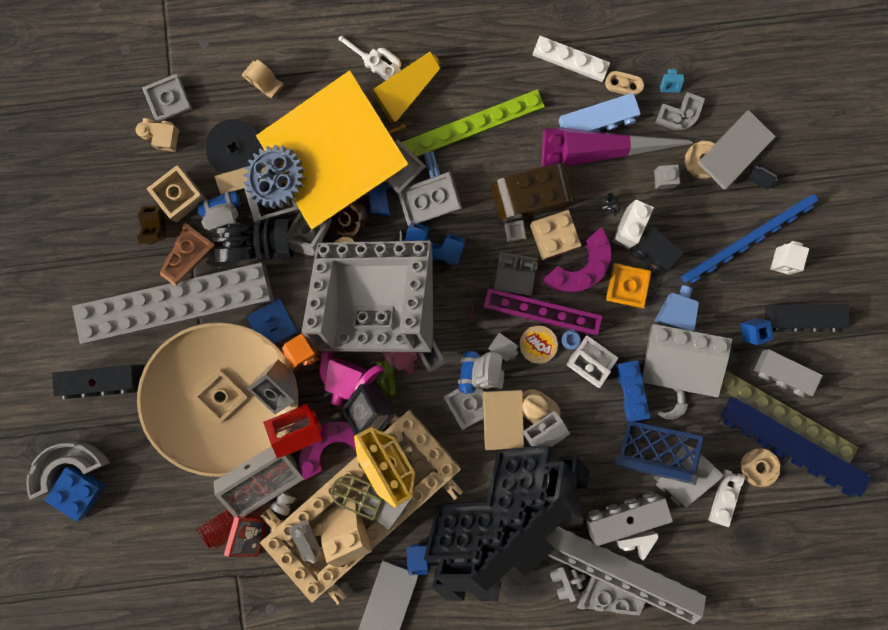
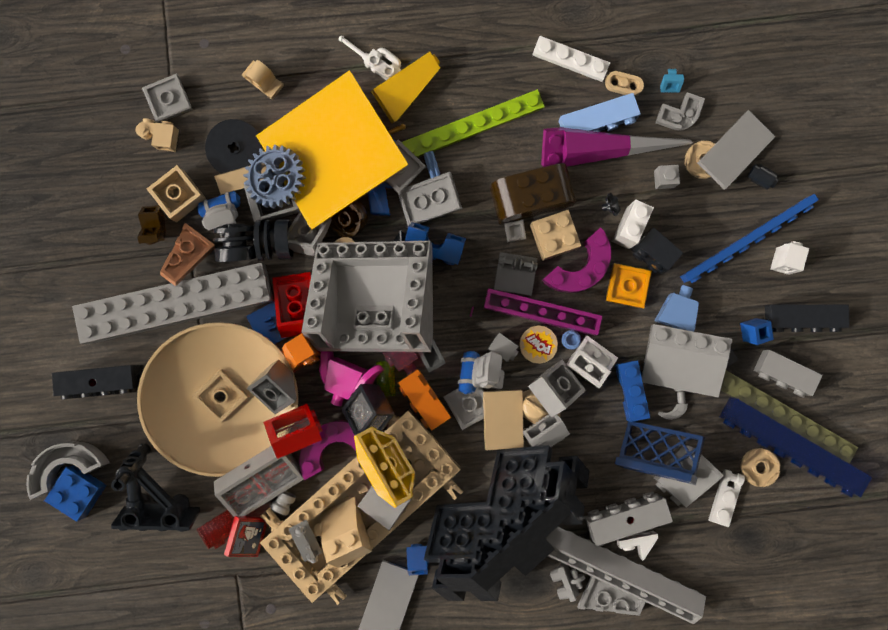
(139, 510): none -> black plate
(291, 302): none -> red slope
(346, 496): olive window -> none
(424, 400): none -> orange wedge
(557, 388): none -> light grey brick

